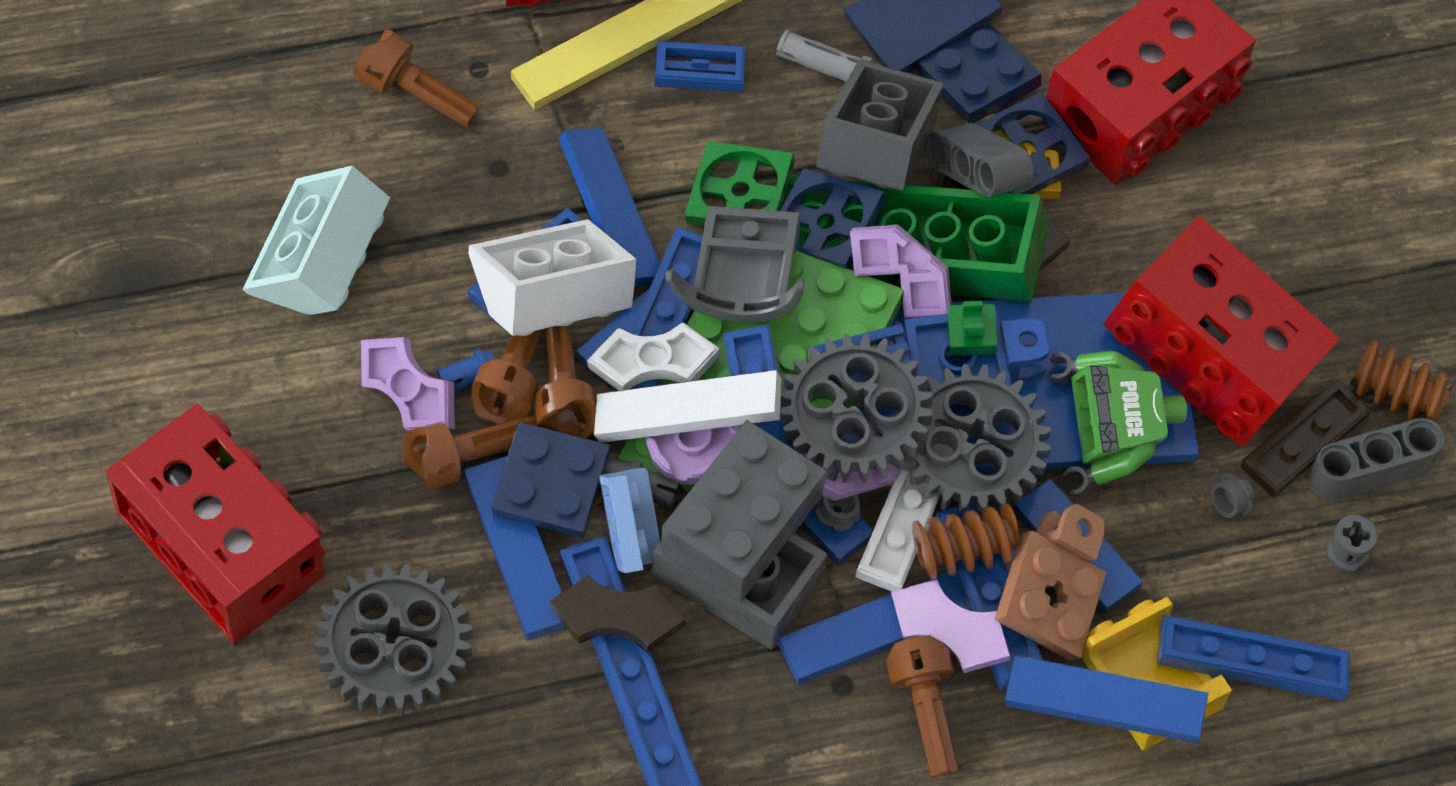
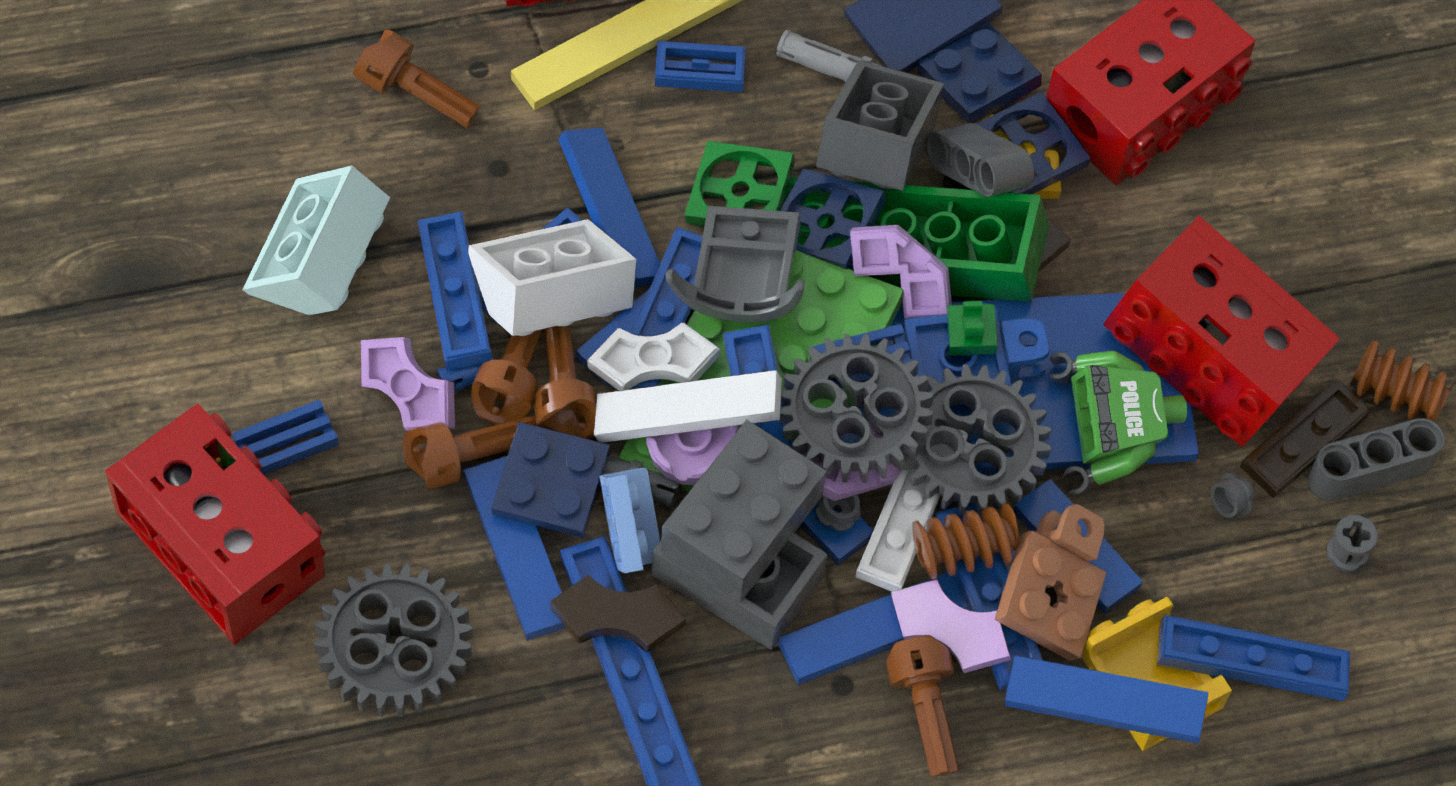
(276, 425): none -> blue tile
(454, 291): none -> blue tile

